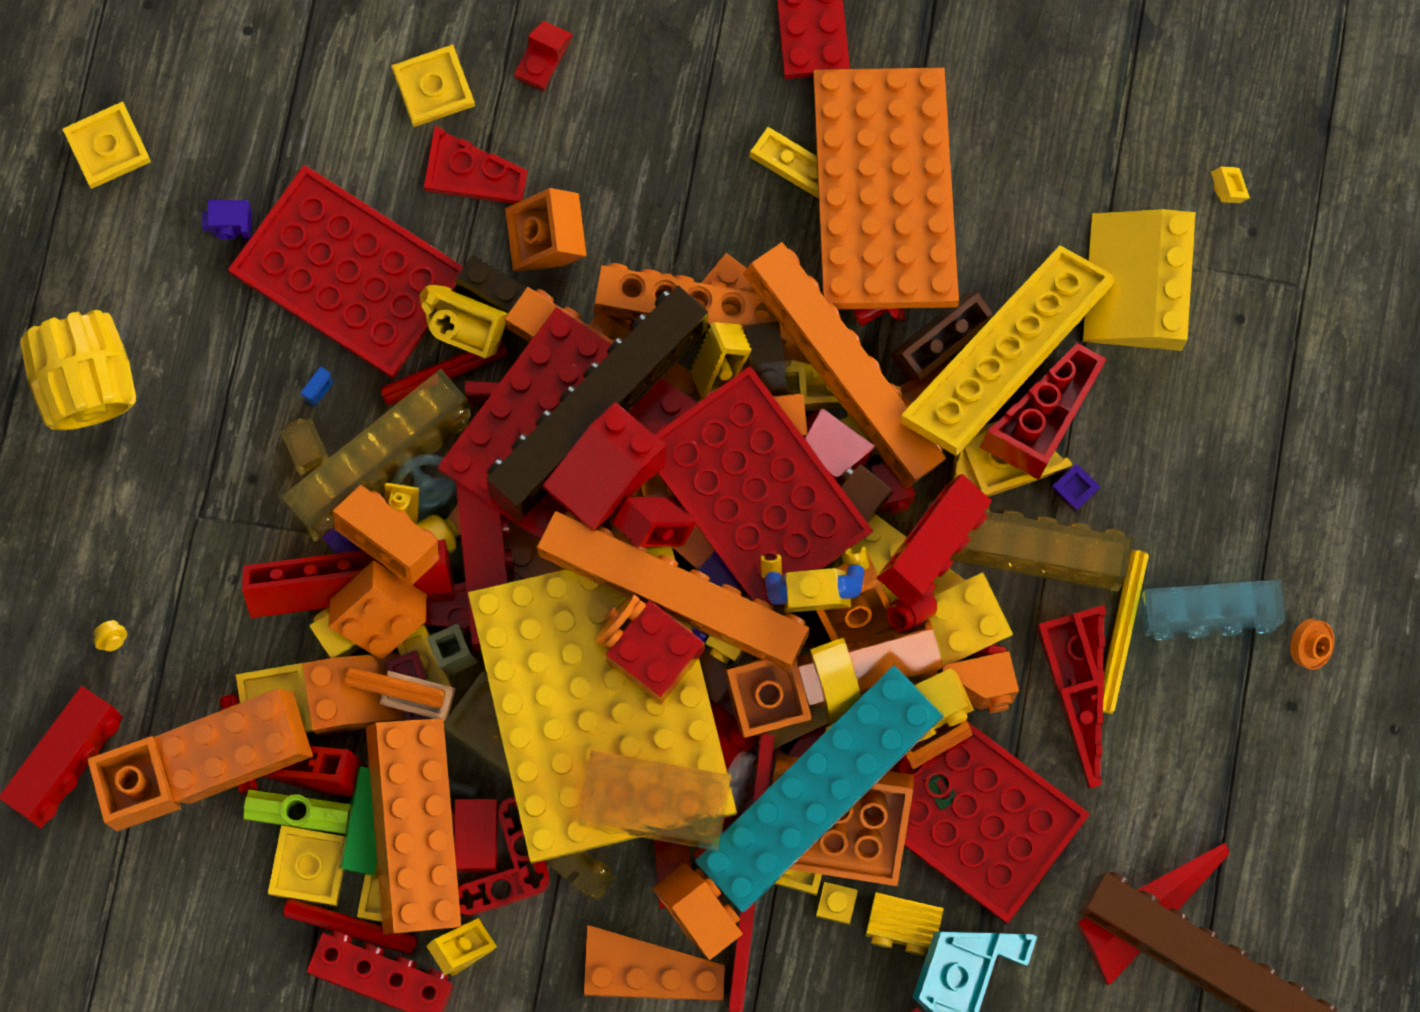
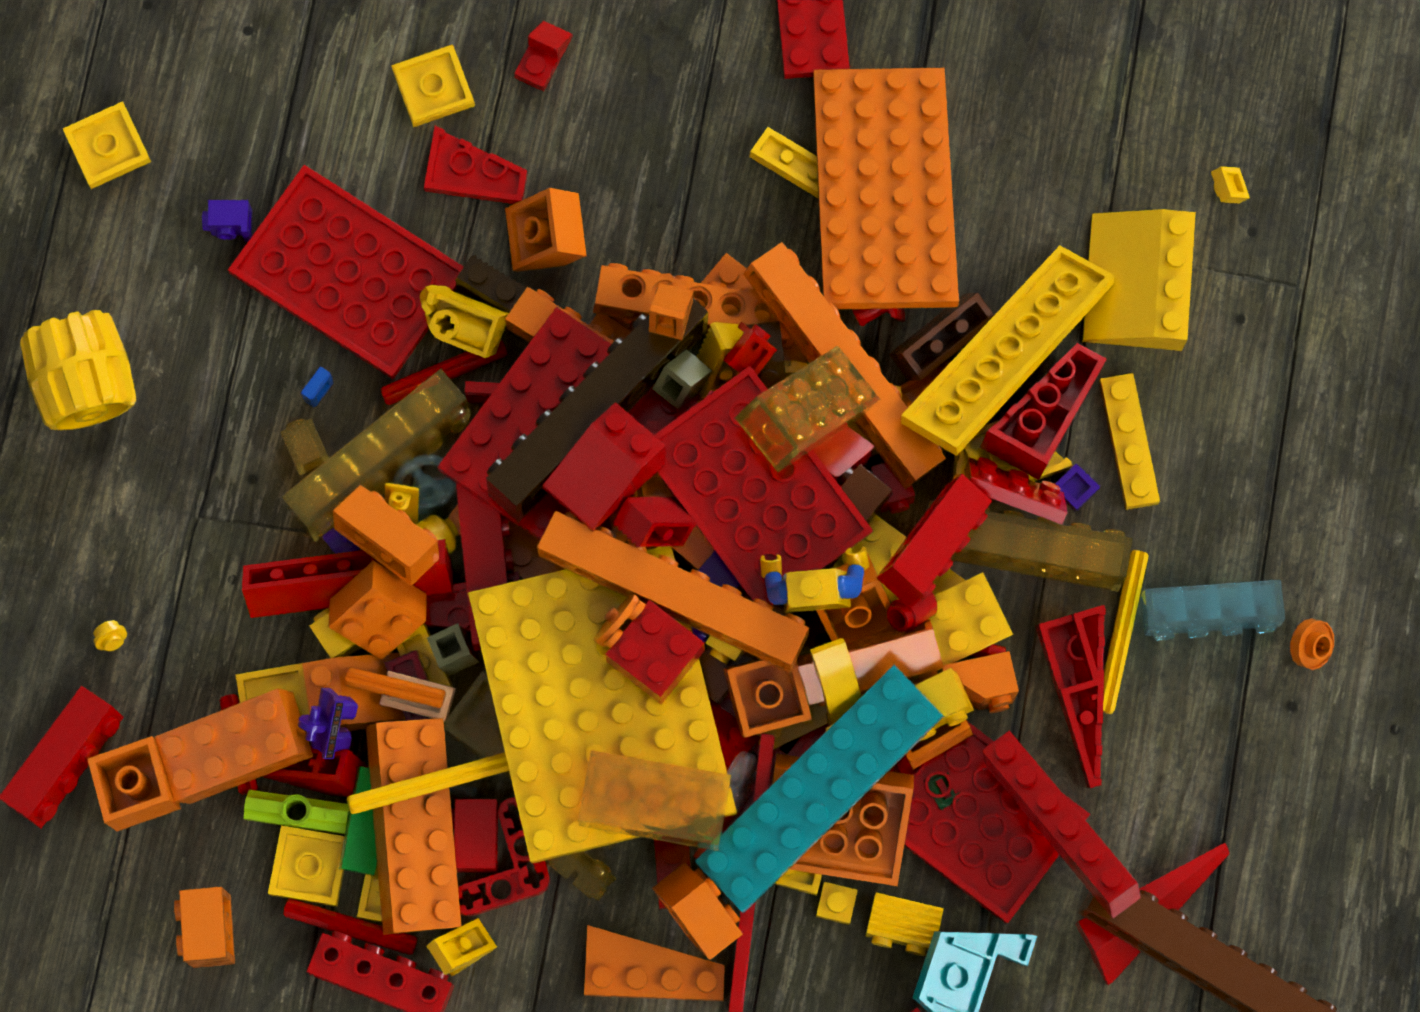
(205, 927): none -> orange brick
(324, 723): none -> dark purple hips
(427, 783): none -> yellow axle
(670, 310): none -> orange slope
(682, 379): none -> olive brick
(751, 349): none -> red bracket
(807, 408): none -> clear yellow brick
(1017, 490): none -> red plate
(1061, 824): none -> red brick
(1129, 441): none -> yellow plate

